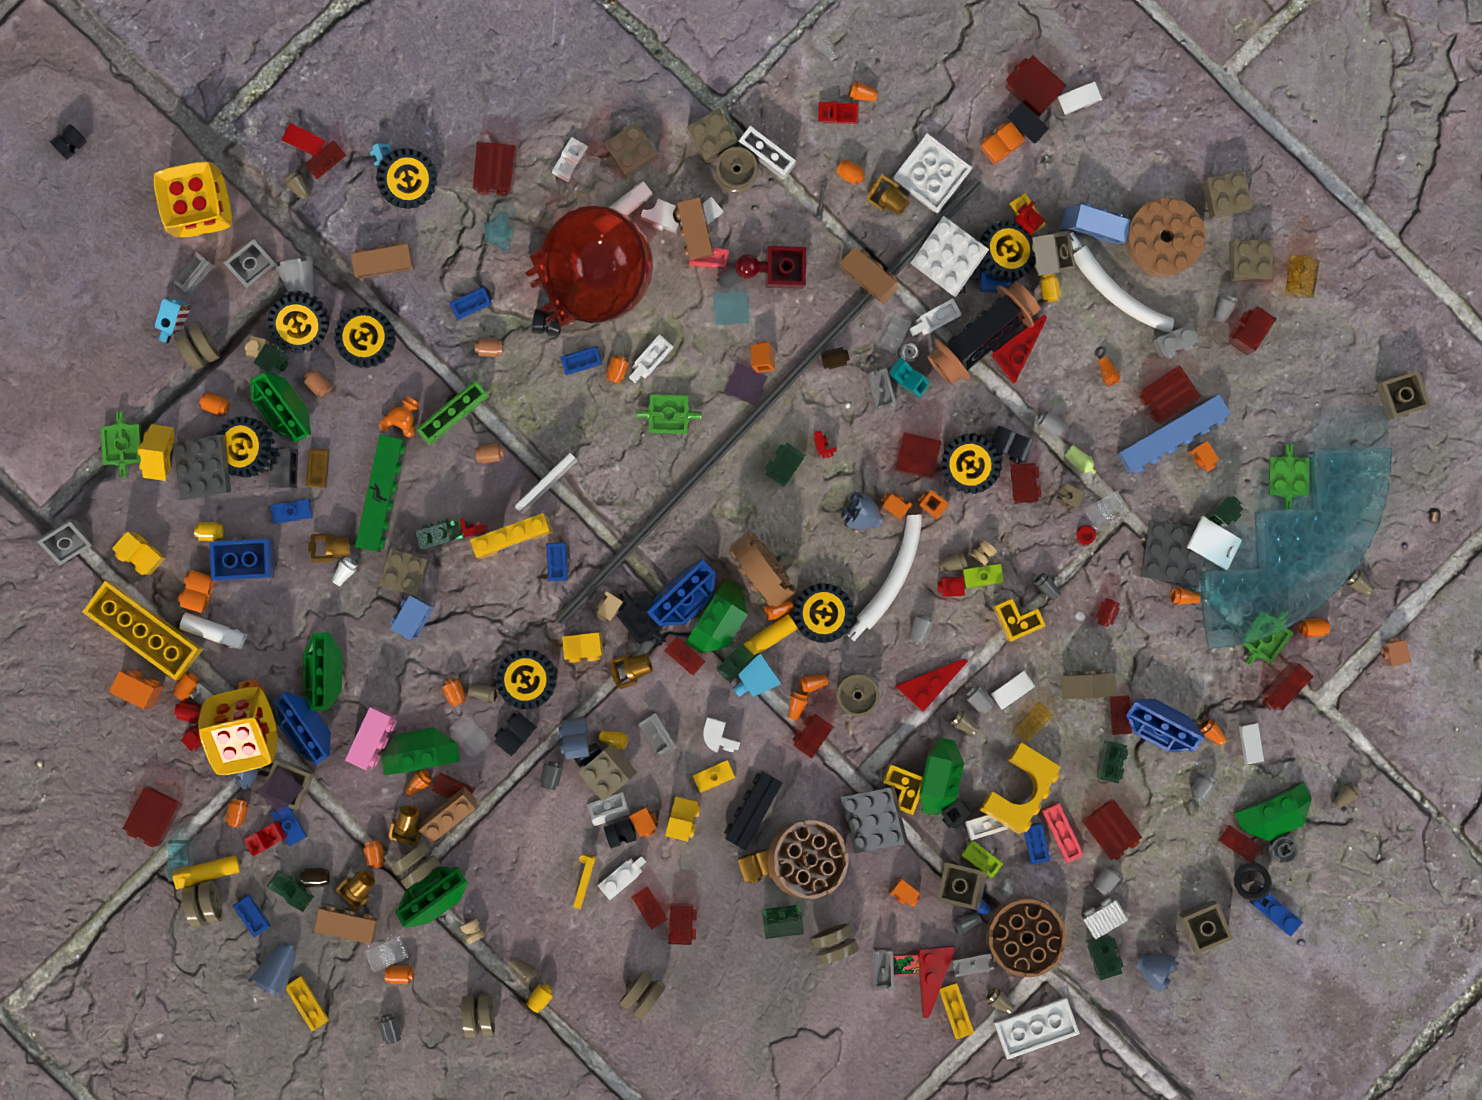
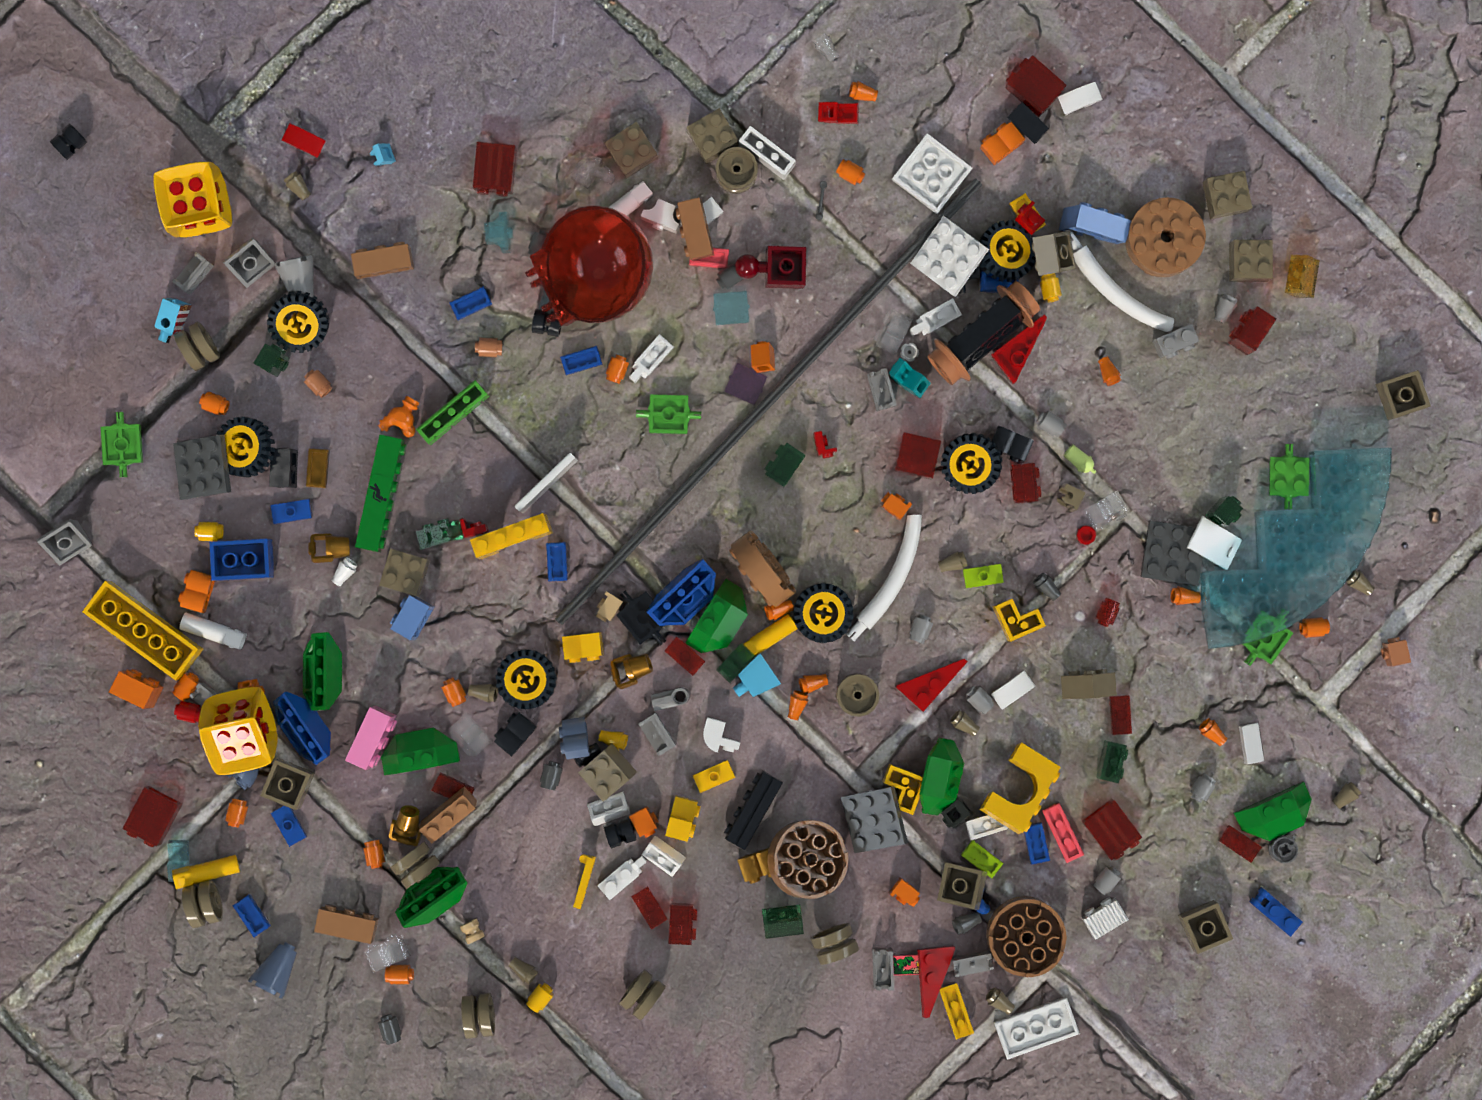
(141, 553): yellow brick -> none
(156, 452): yellow brick -> none
(192, 738): red brick -> none
(254, 346): tan brick -> none
(265, 838): red slope -> none
(280, 406): green wedge -> none
(280, 790): clear purple piece -> none
(291, 890): clear green brick -> none
(307, 1003): yellow hinge -> none
(315, 877): dark brown brick -> none
(325, 159): clear red plate -> none
(354, 322): wheel -> none
(356, 889): pearl gold piece -> none
(418, 782): orange cone -> none
(425, 173): wheel -> none
(489, 453): nougat brick -> none
(570, 157): white slope -> none
(663, 856): none -> white slope
(668, 699): none -> light grey piece
(812, 735): clear red brick -> none
(835, 358): dark brown brick -> none
(861, 512): sand blue piece -> none
(869, 275): medium nougat brick -> none
(892, 197): pearl gold piece -> none
(940, 504): orange brick -> none
(951, 586): red bracket -> none
(985, 548): tan wheel -> none
(1033, 722): clear yellow plate -> none
(1104, 957): clear green brick -> none
(1156, 969): sand blue piece -> none
(1164, 726): blue wedge -> none
(1168, 395): clear red brick -> none
(1171, 435): medium blue brick -> none
(1204, 456): orange brick -> none
(1252, 867): black tyre -> none
(1285, 686): clear red brick -> none

